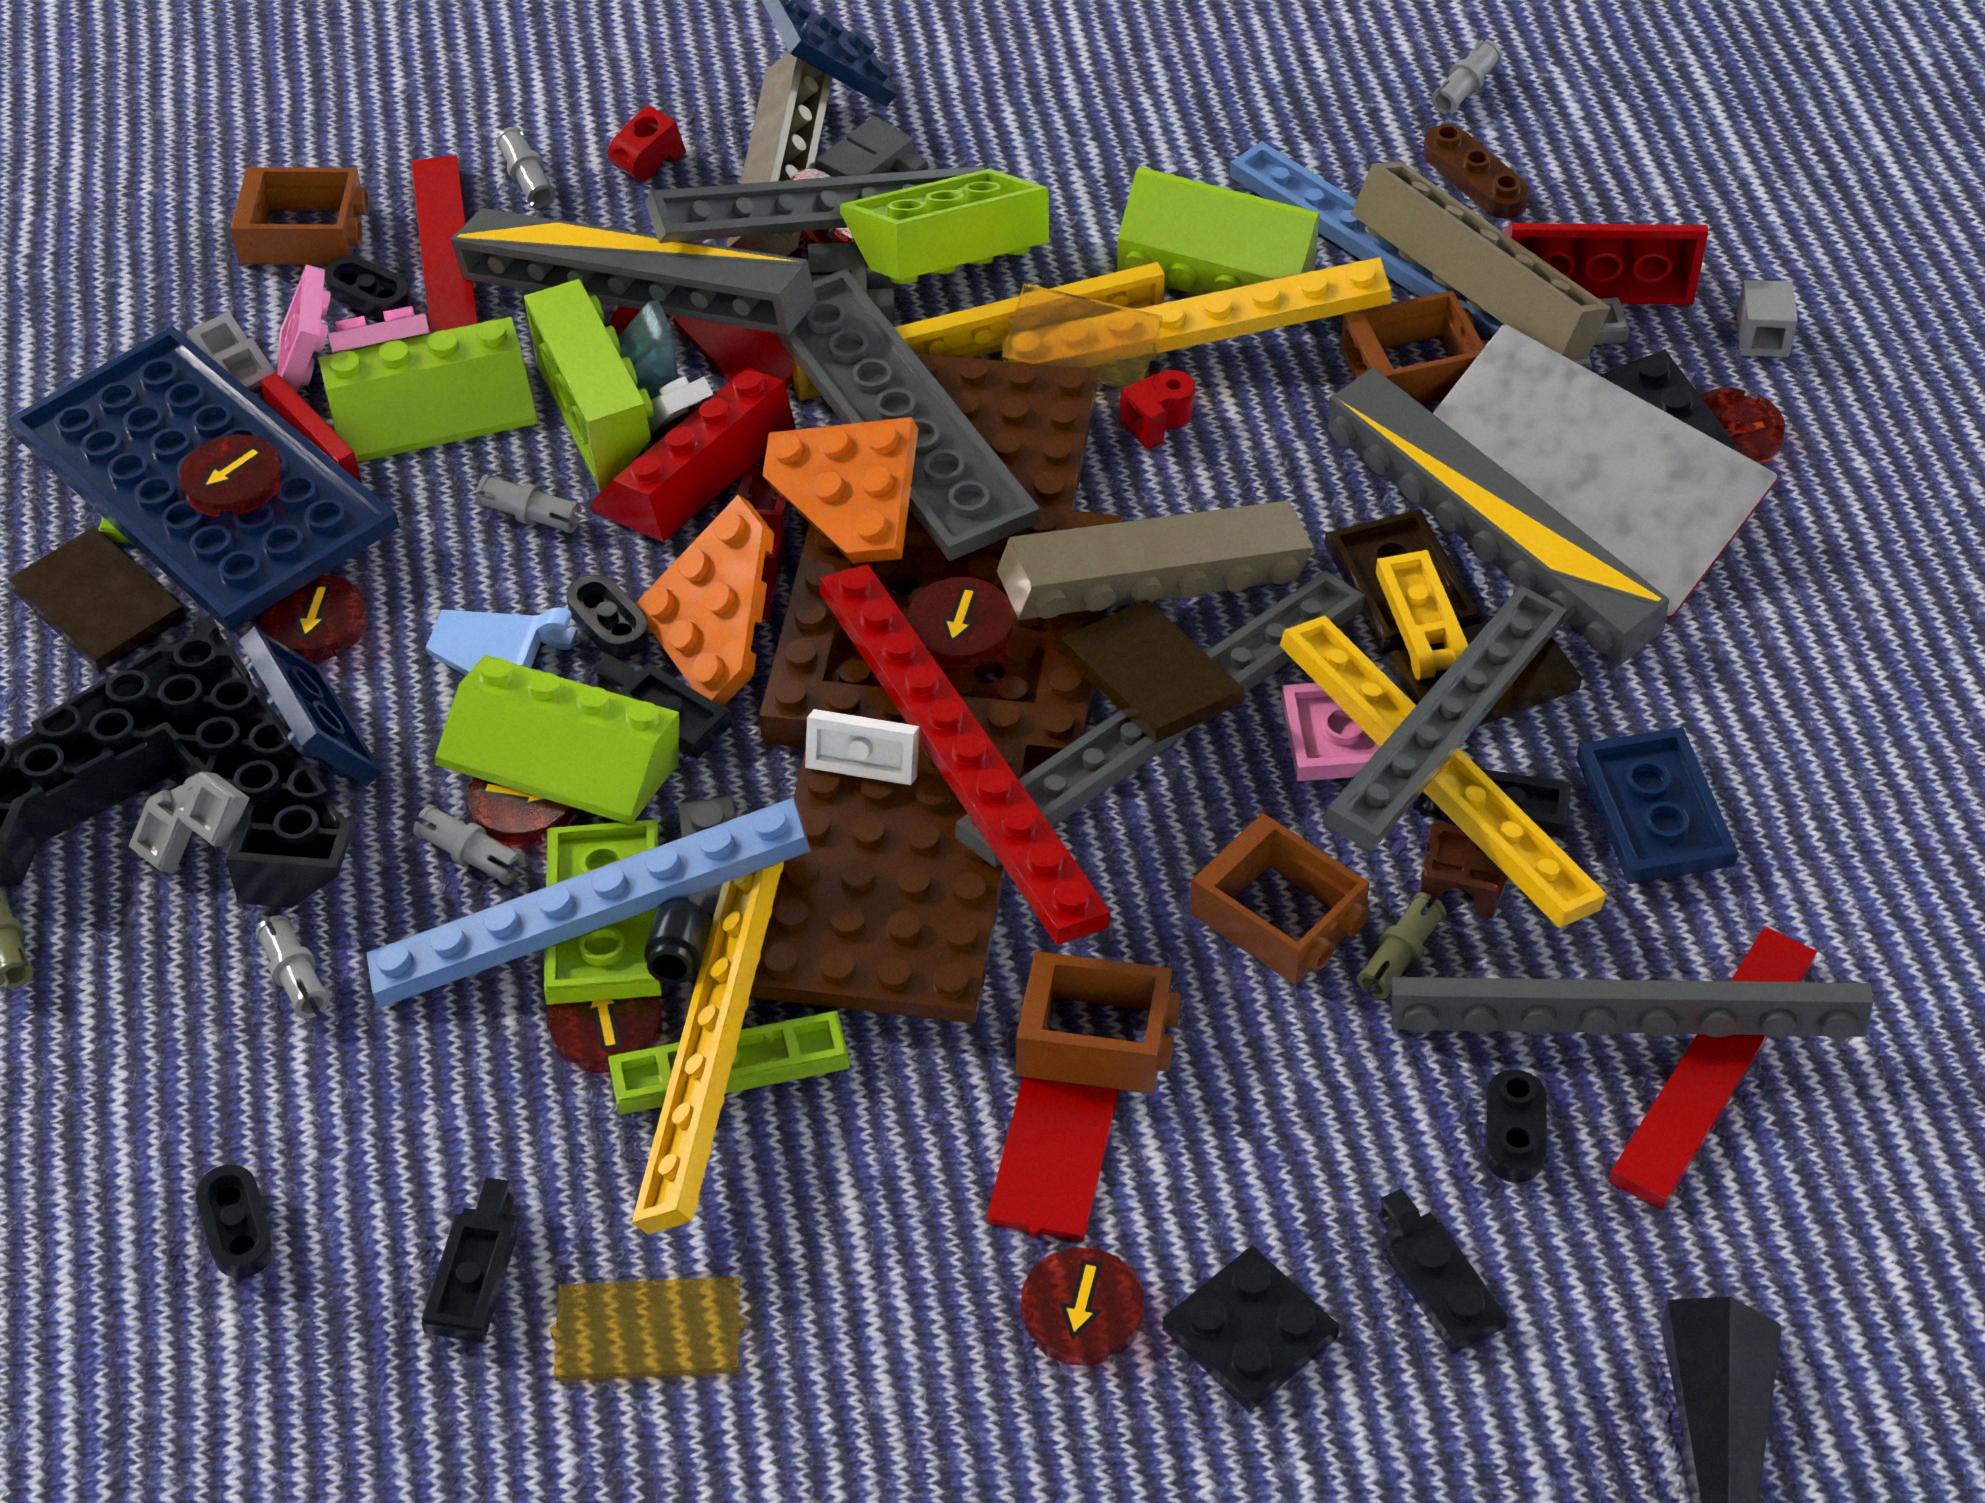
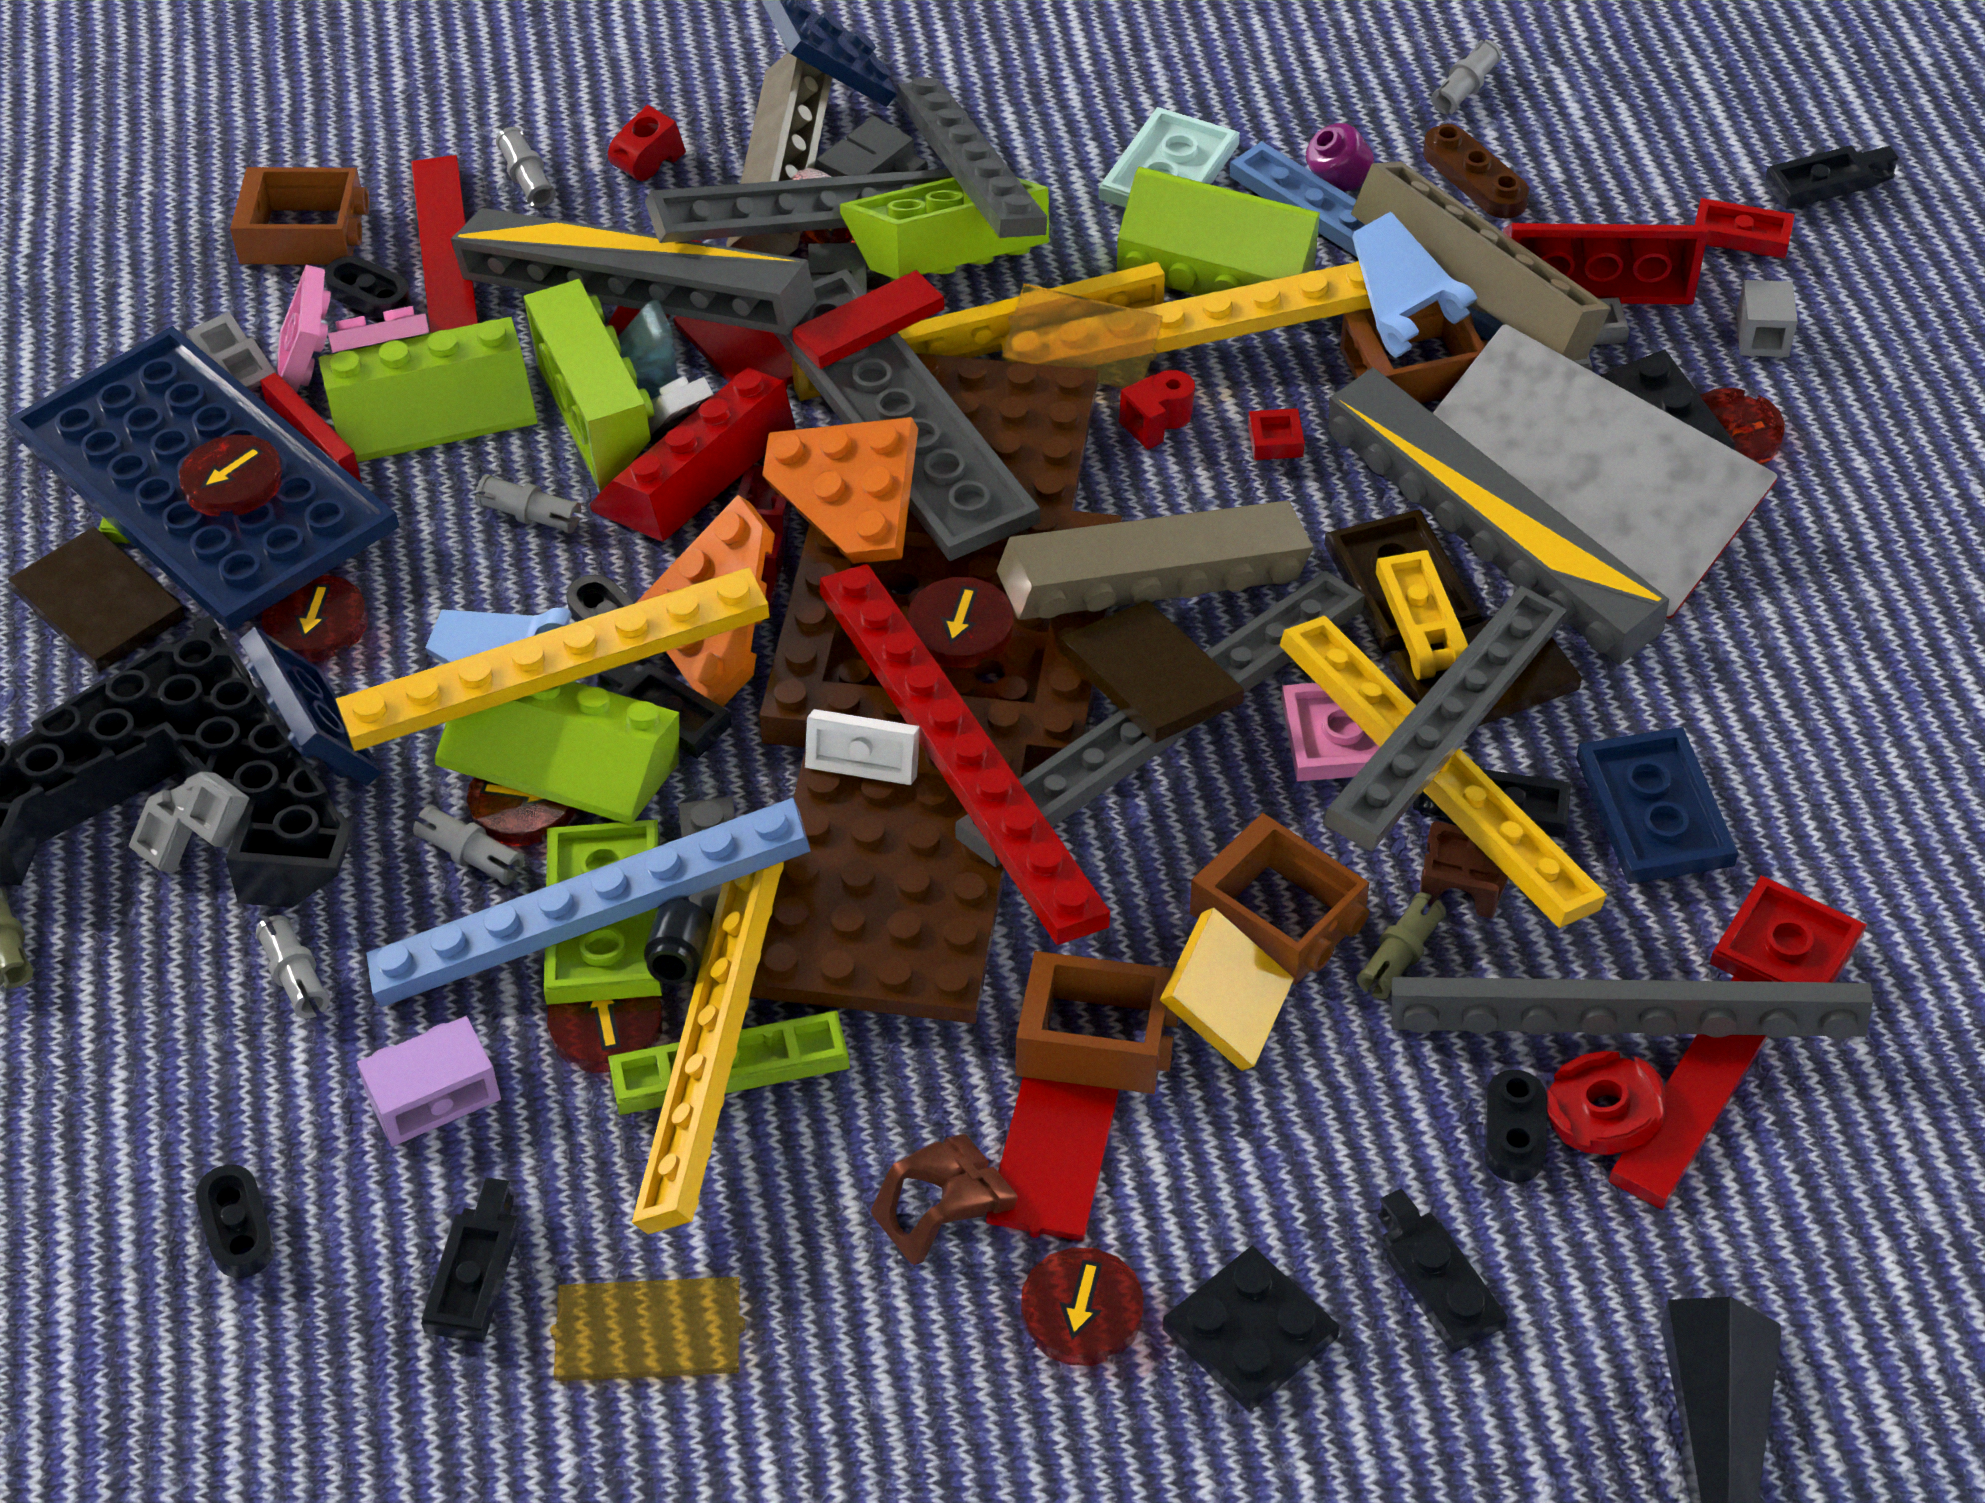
(429, 1080): none -> lavender brick
(551, 658): none -> yellow plate
(868, 319): none -> red tile
(966, 1186): none -> copper piece
(971, 159): none -> dark grey plate
(1171, 146): none -> light aqua tile
(1227, 989): none -> yellow tile
(1276, 434): none -> red plate
(1340, 156): none -> magenta head
(1403, 281): none -> light blue flag
(1606, 1128): none -> red tile
(1746, 227): none -> red plate
(1786, 938): none -> red tile
(1830, 174): none -> black hinge

